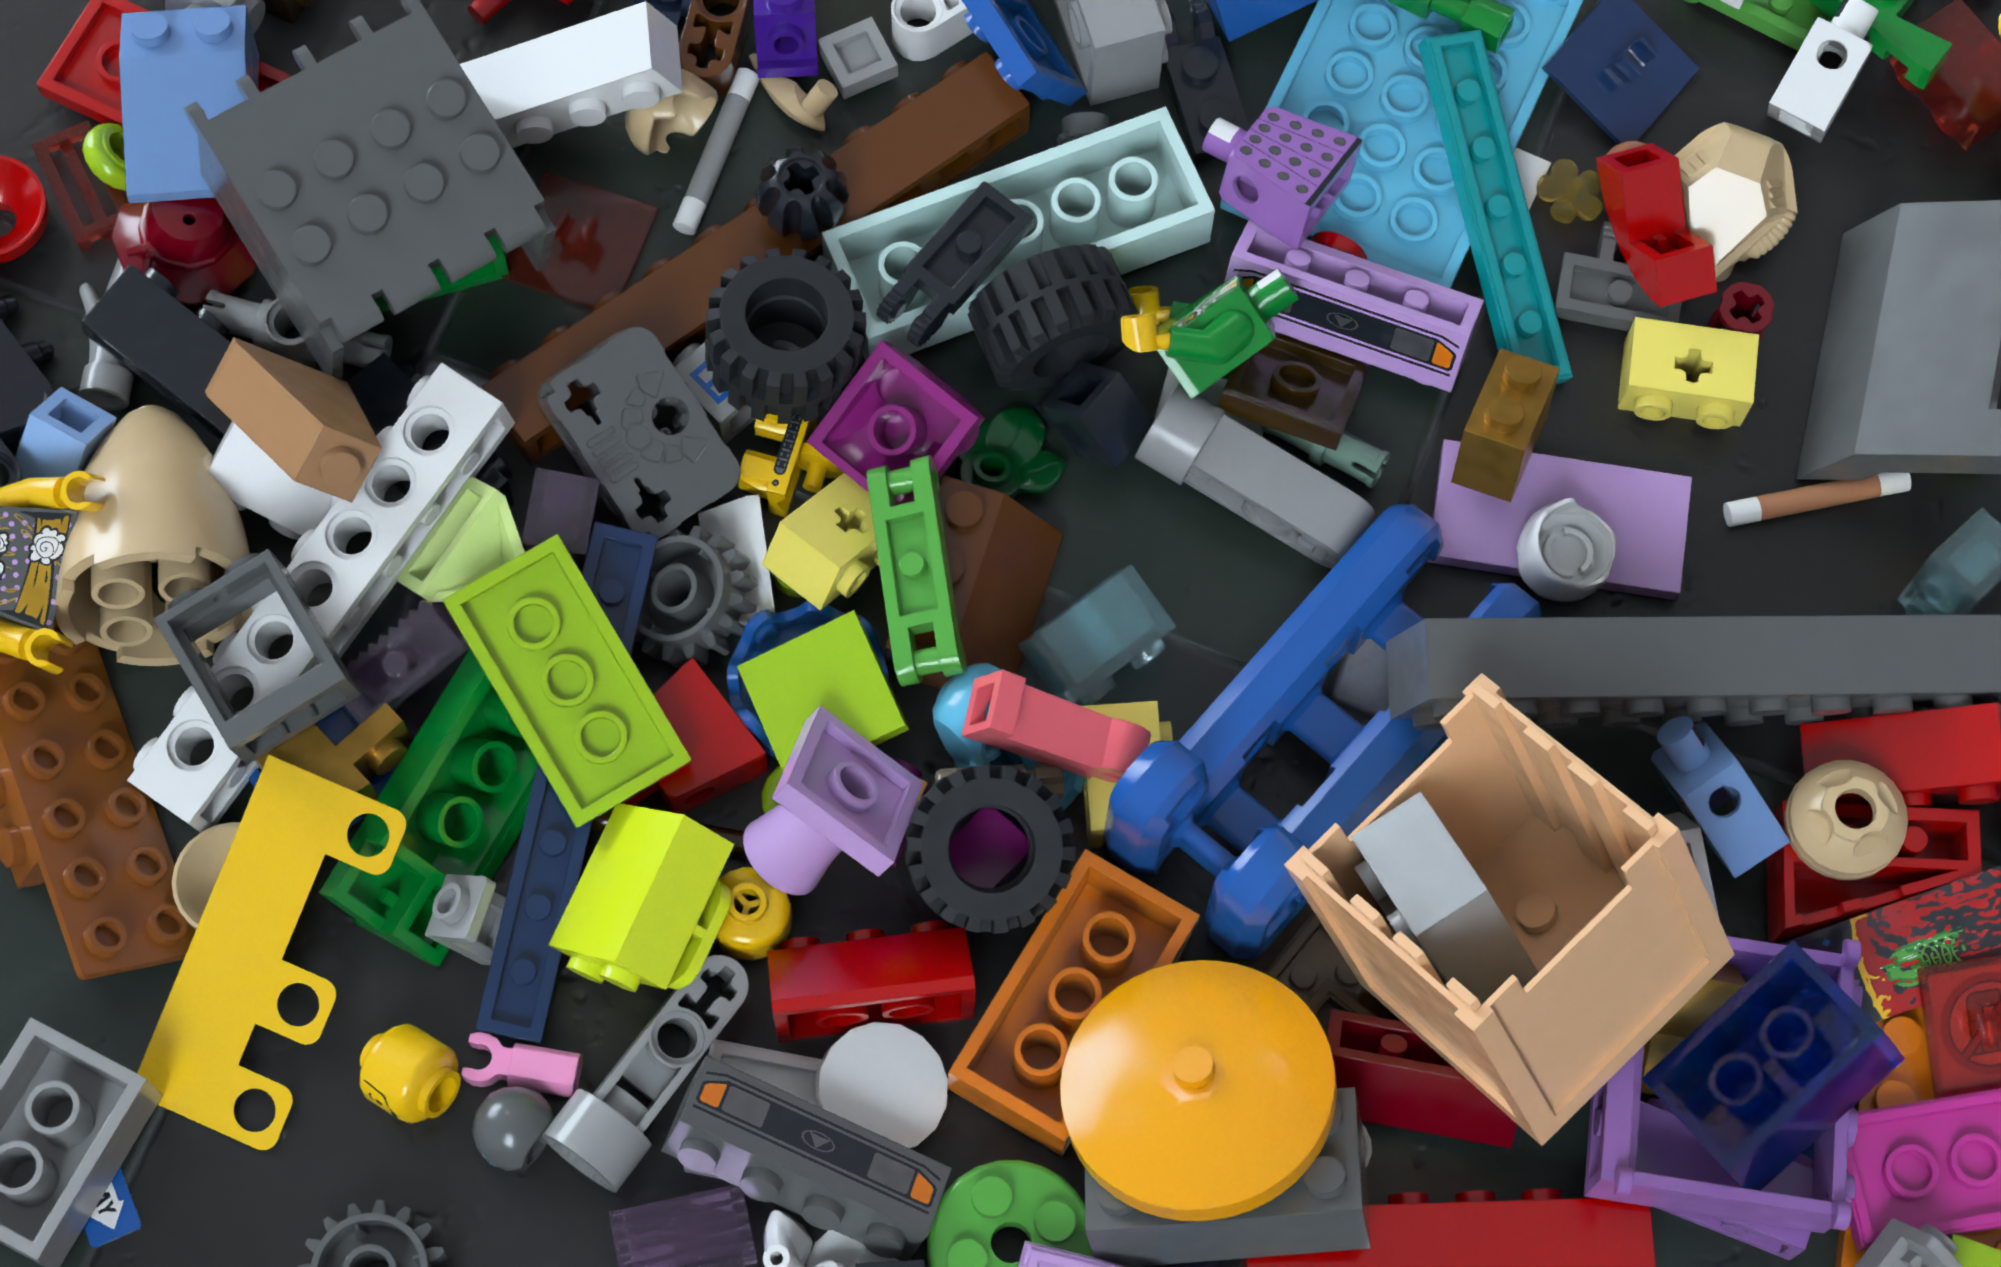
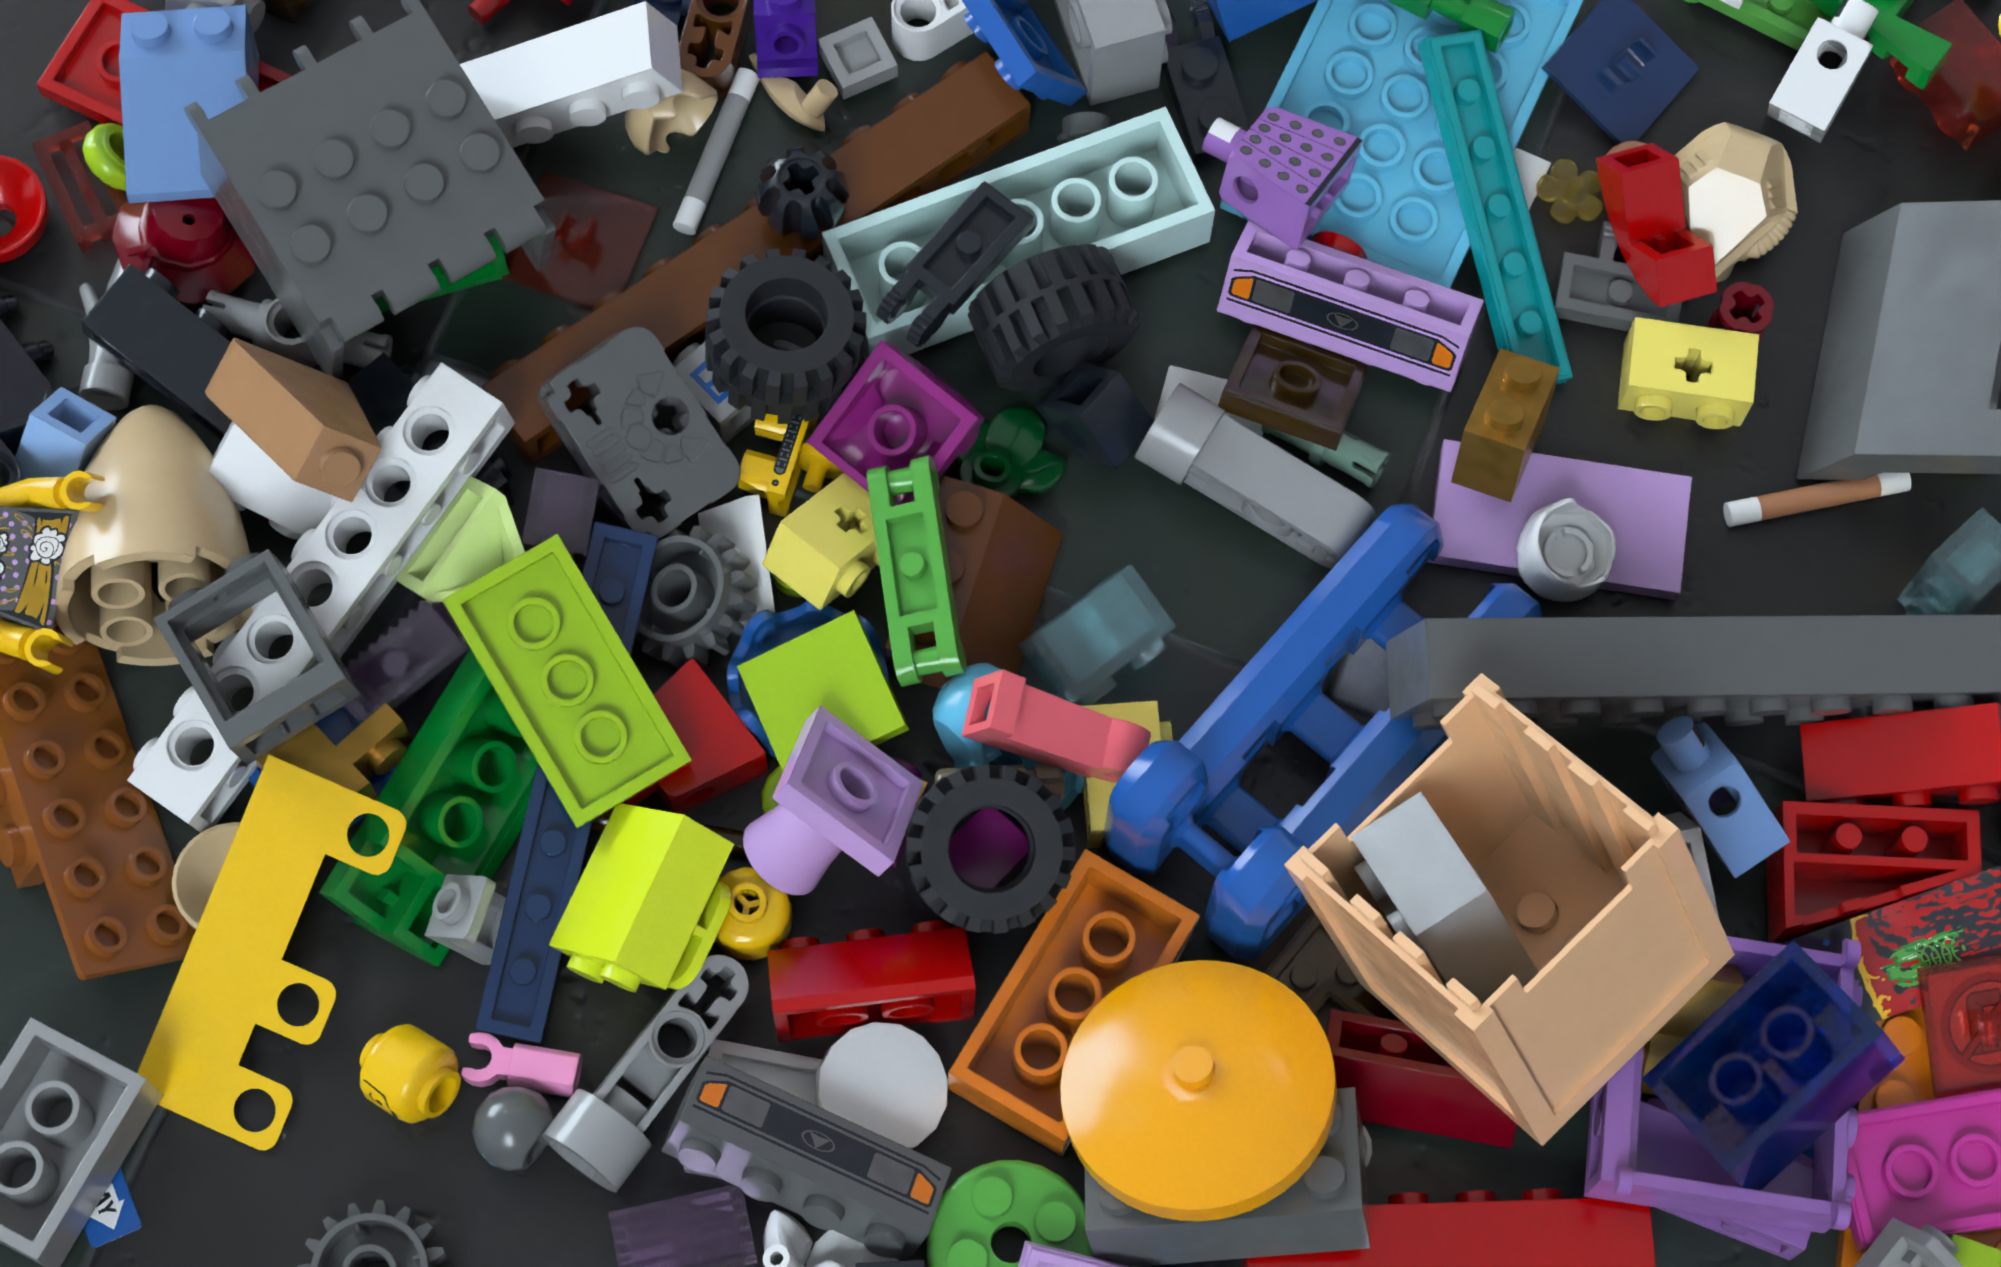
(1213, 333): green torso -> none
(1829, 844): tan piece -> none

